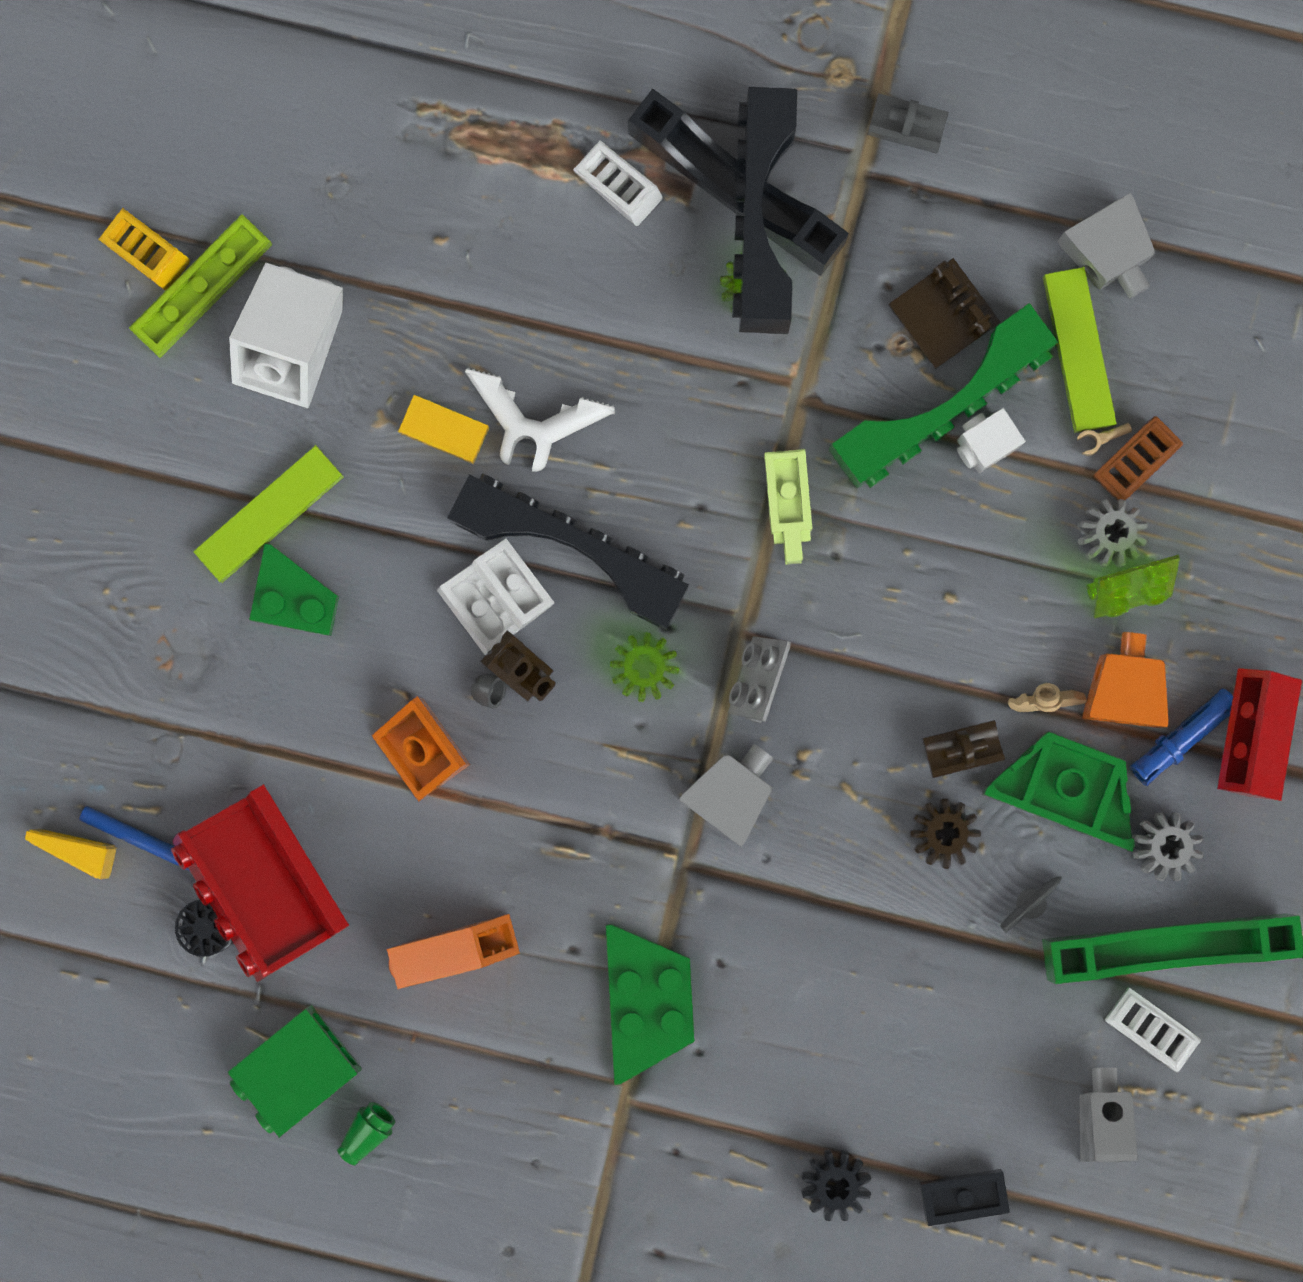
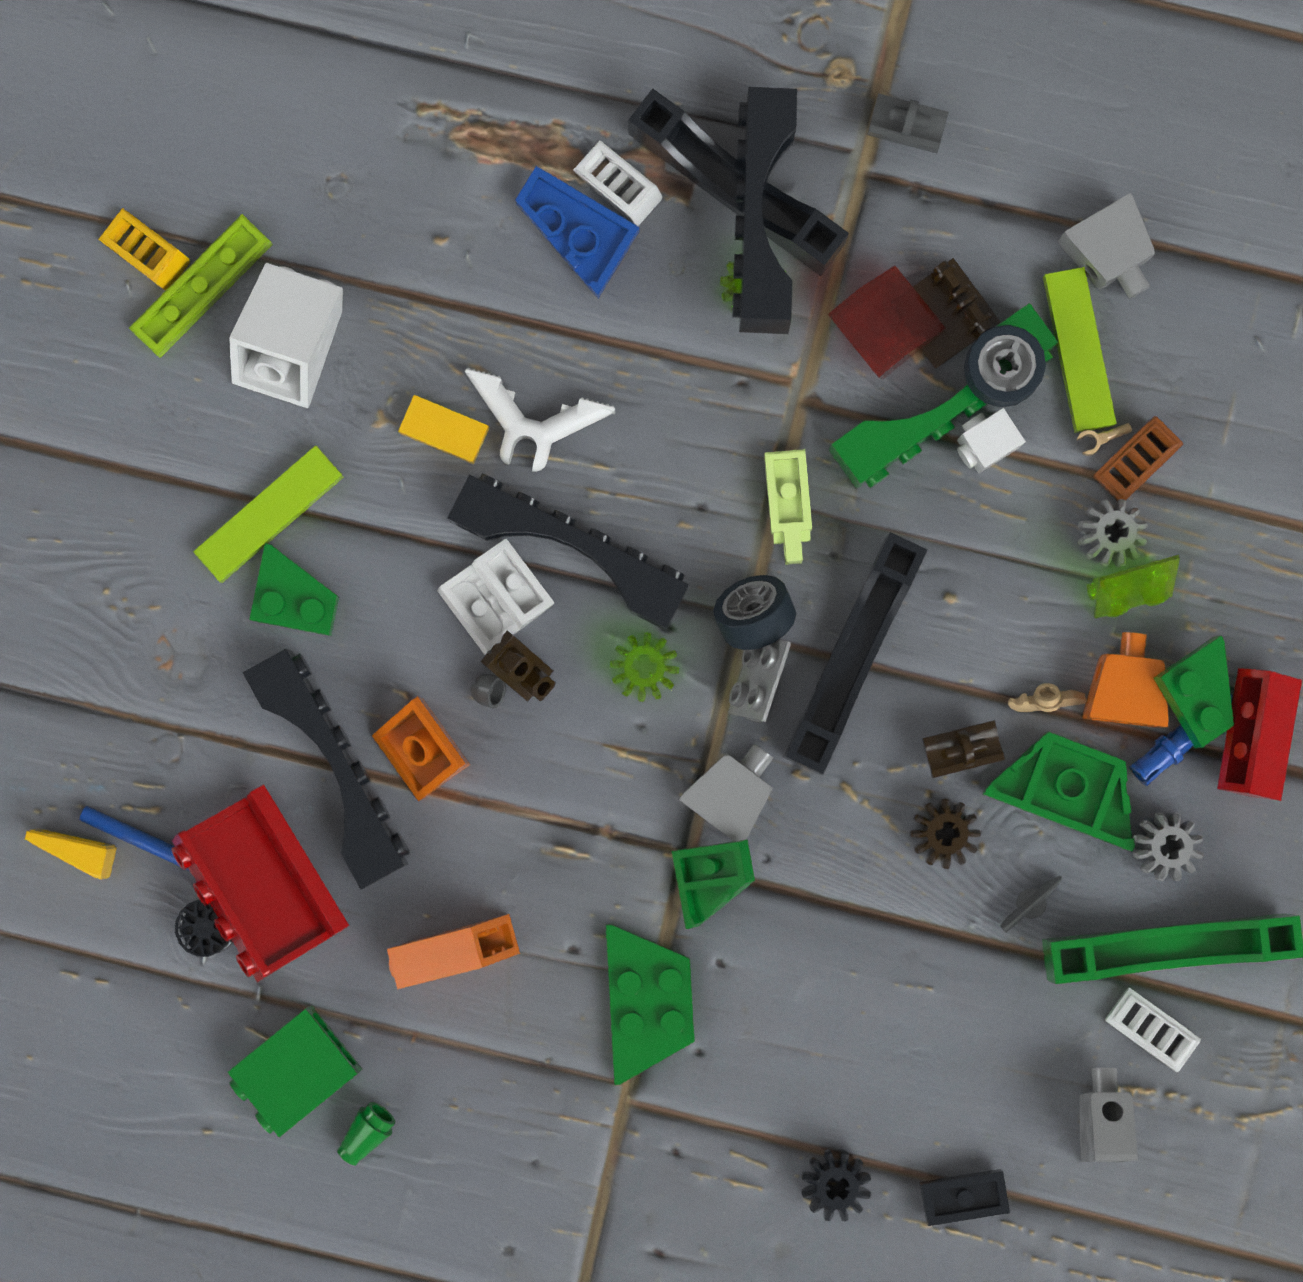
(367, 843): none -> black arch
(577, 227): none -> blue wing
(711, 878): none -> green wing
(754, 612): none -> black wheel
(854, 653): none -> black arch
(886, 321): none -> clear red slope
(983, 368): none -> wheel
(1200, 692): none -> green wing

